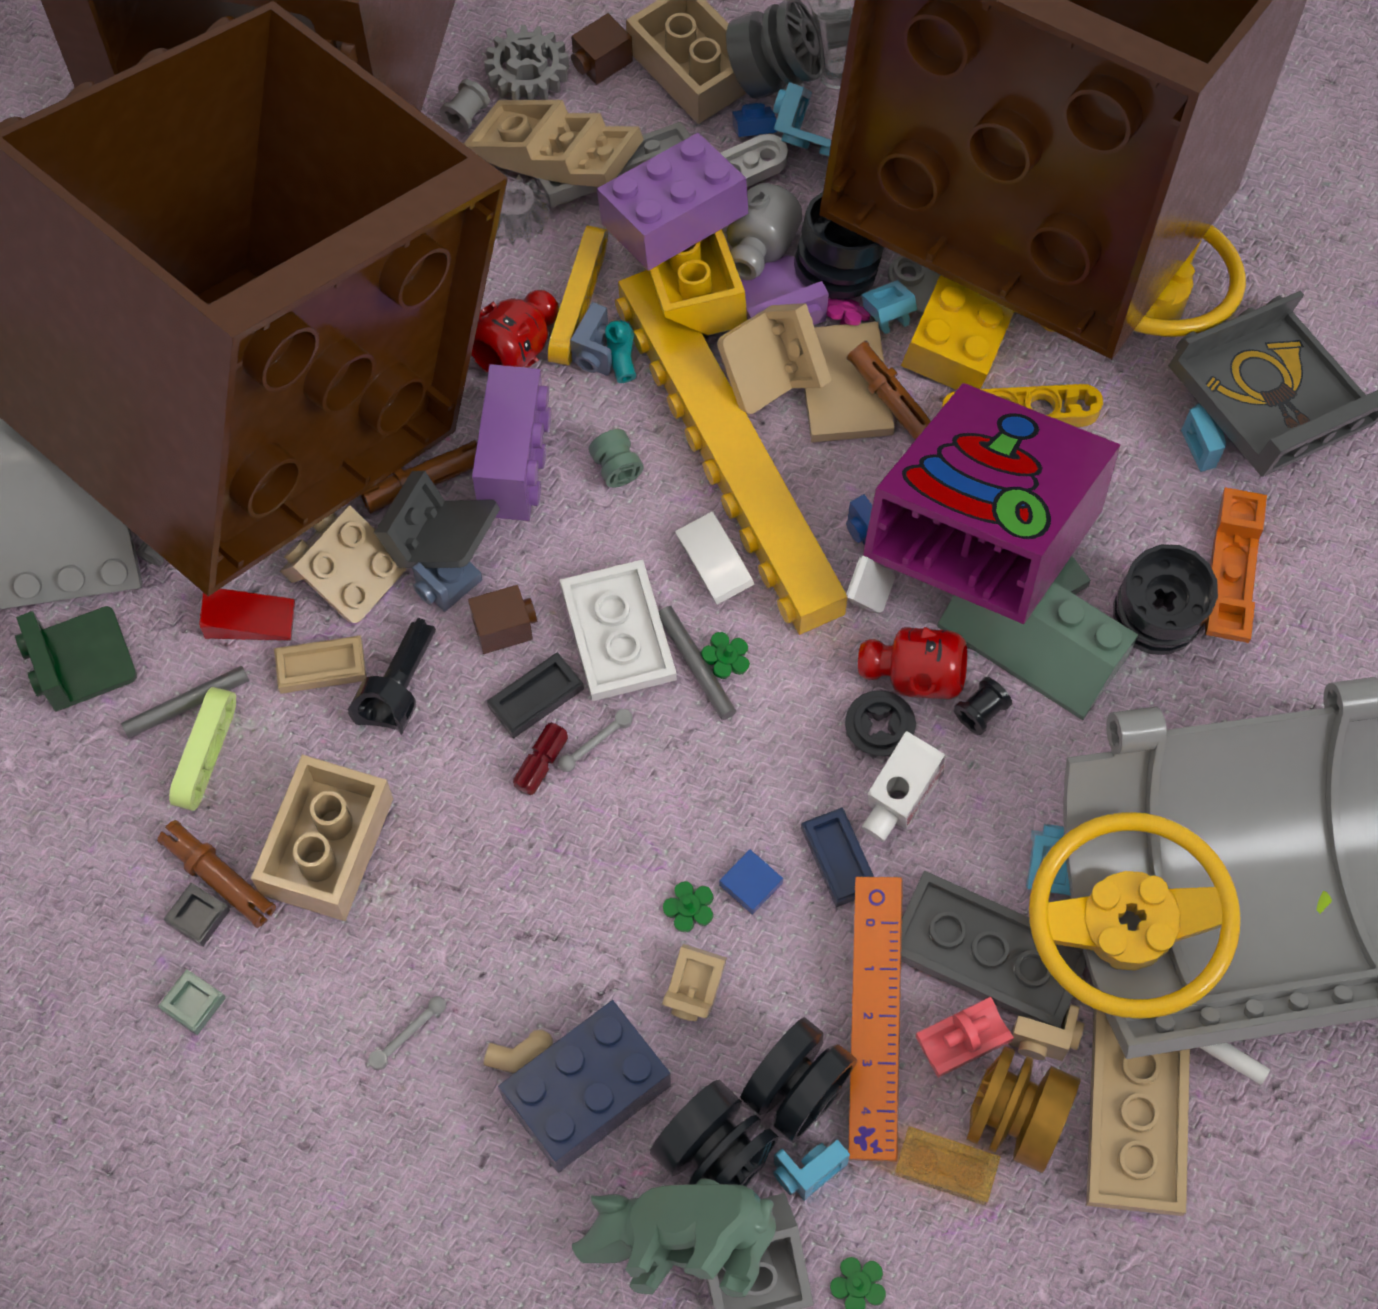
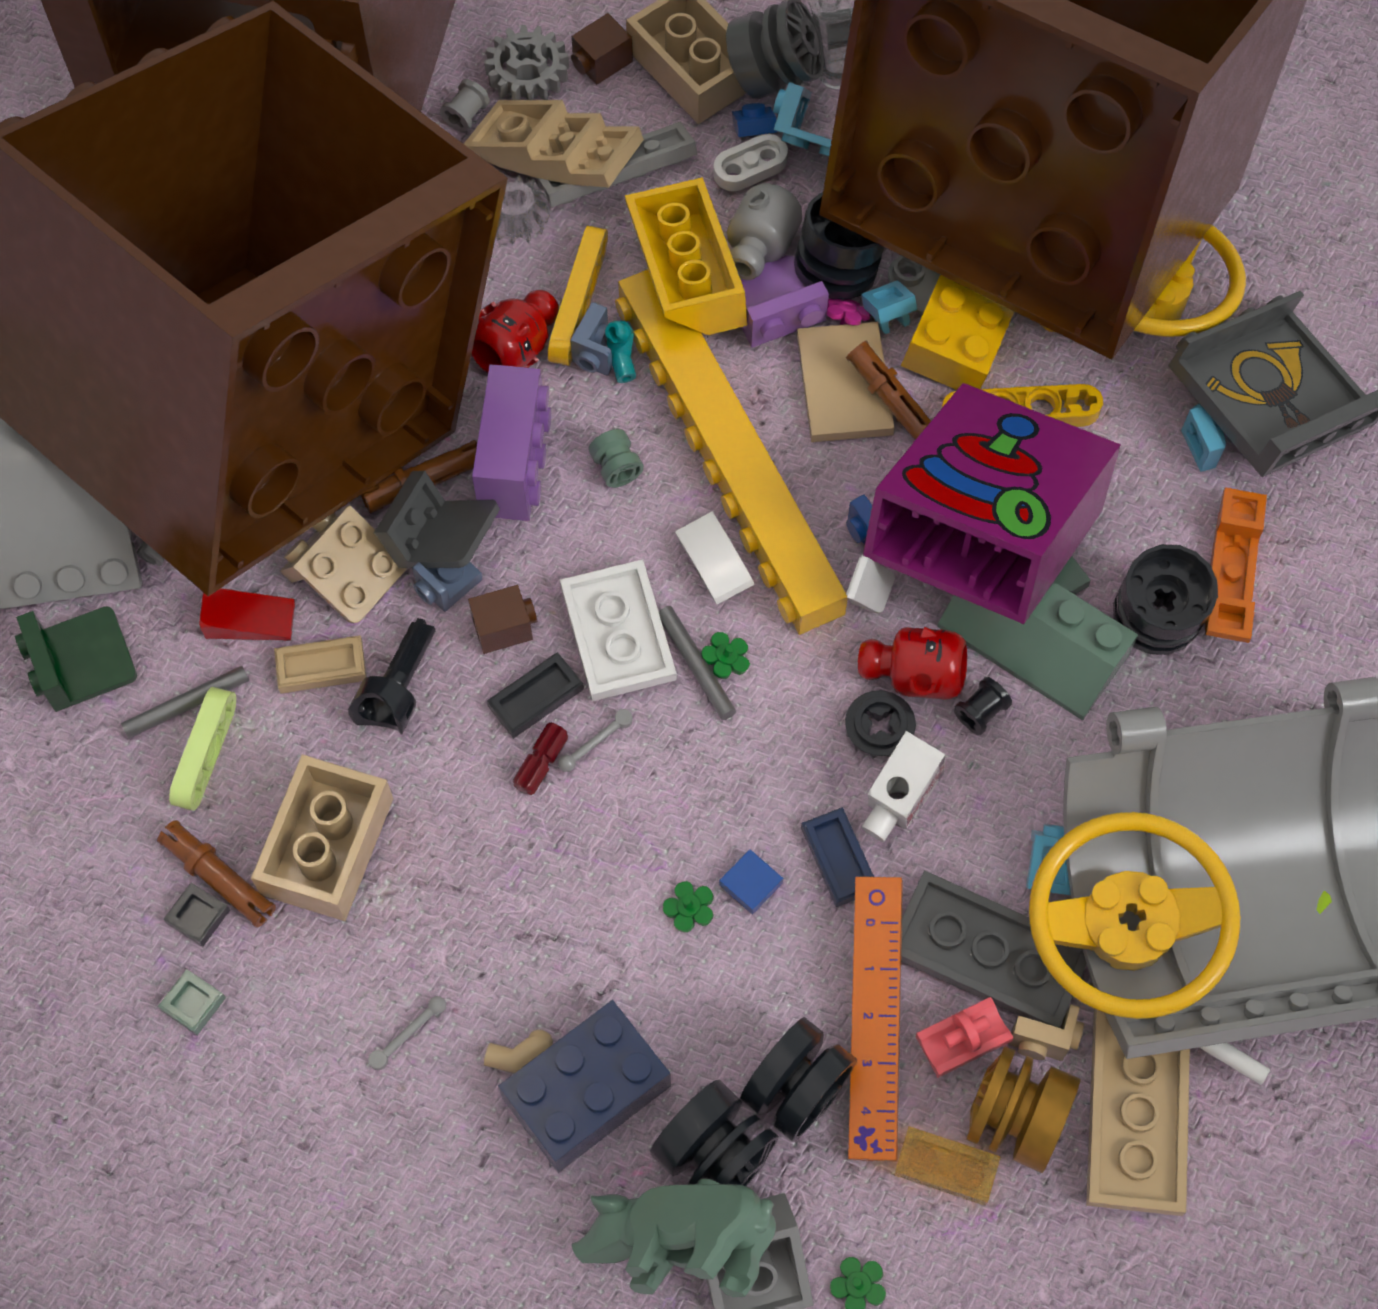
(673, 201): medium lavender brick -> none
(694, 983): tan bracket -> none
(773, 355): tan bracket -> none
(820, 1166): medium azure bracket -> none

